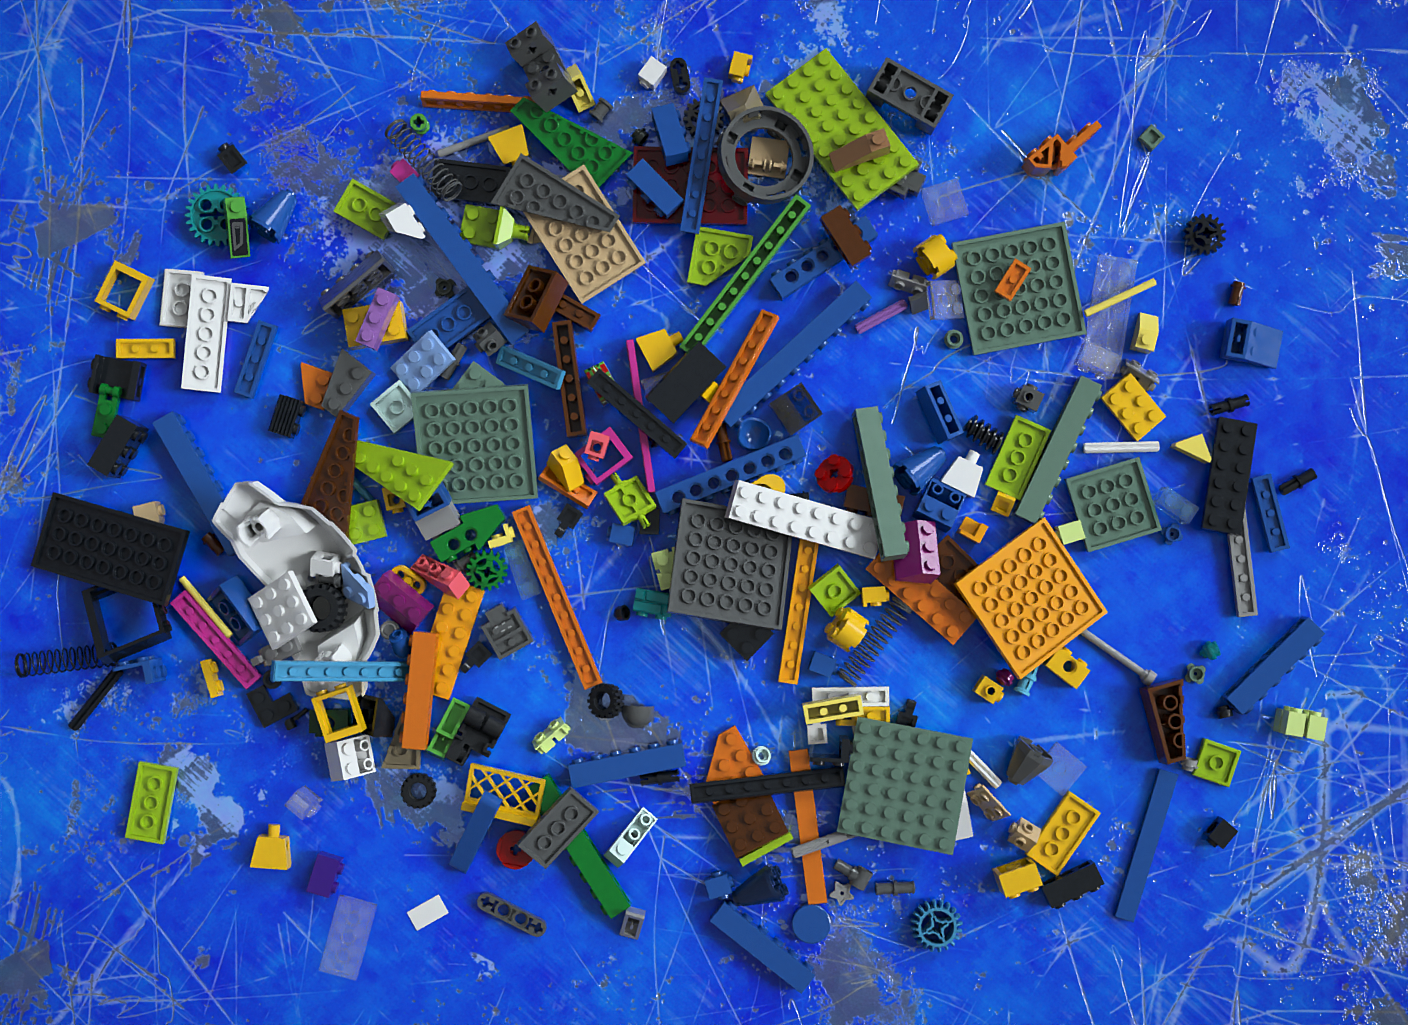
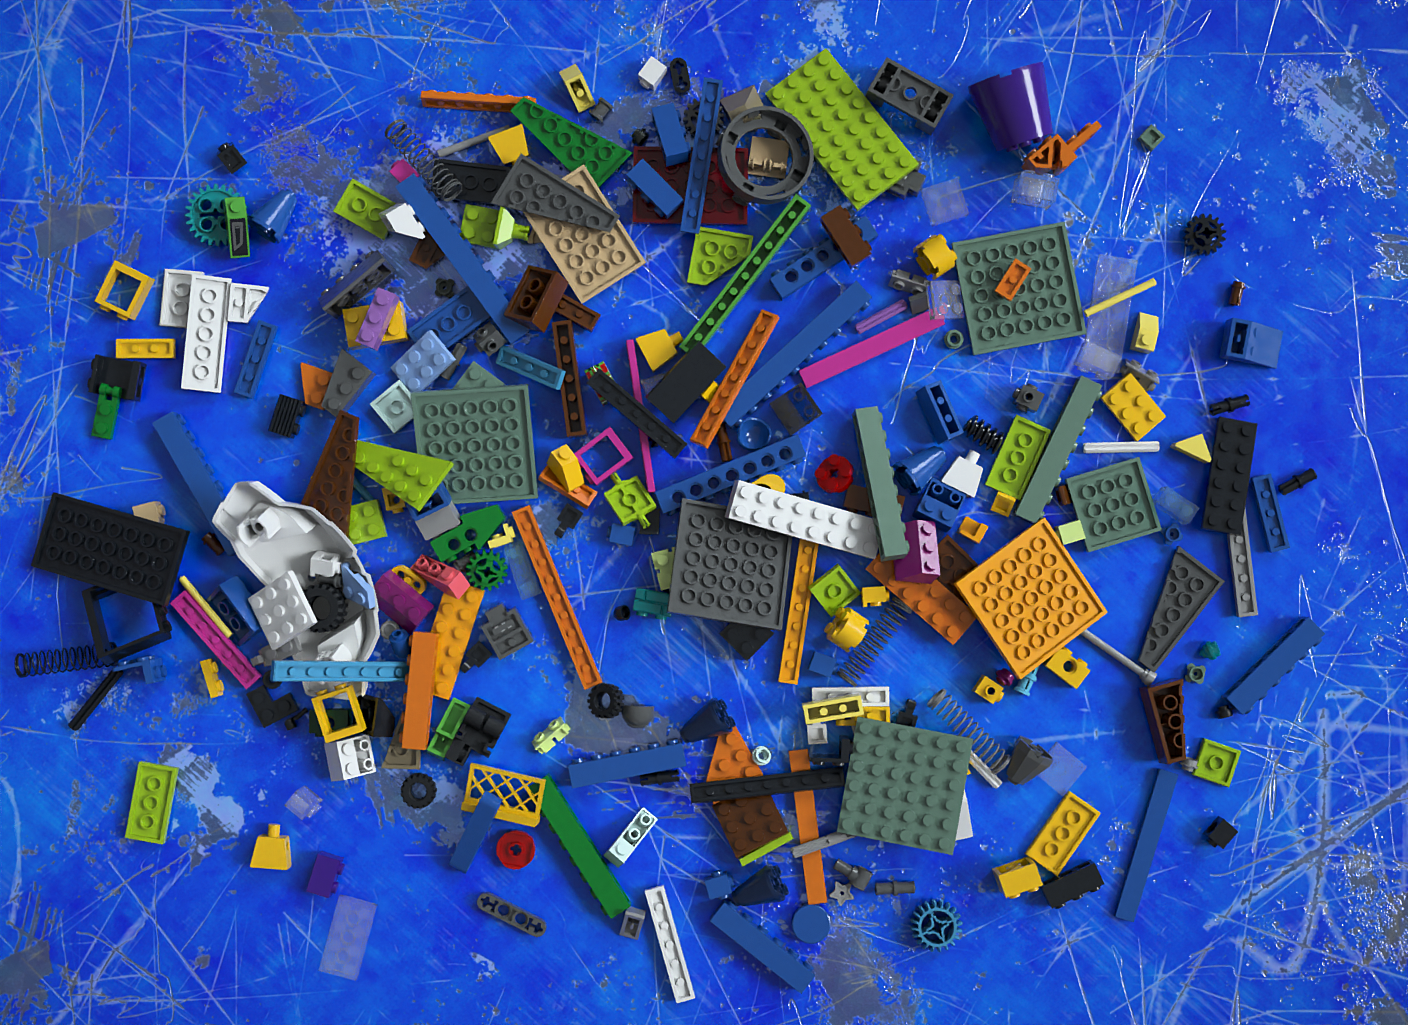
(118, 446): black brick -> none
(415, 120): bright green bush -> none
(426, 252): none -> reddish brown wing
(427, 912): white sticker -> none
(543, 65): dark grey plate -> none
(557, 827): dark grey plate -> none
(596, 438): coral brick -> none
(670, 944): none -> white plate
(708, 722): none -> dark blue cone
(740, 67): yellow brick -> none
(861, 150): medium nougat slope -> none
(868, 349): none -> dark pink tile
(937, 698): none -> light grey piece
(988, 803): tan hinge -> none
(1014, 107): none -> dark purple cone
(1023, 834): tan brick -> none
(1035, 189): none -> clear brick
(1063, 495): none -> reddish brown slope
(1181, 600): none -> dark grey wing
(1300, 723): yellowish green piece -> none

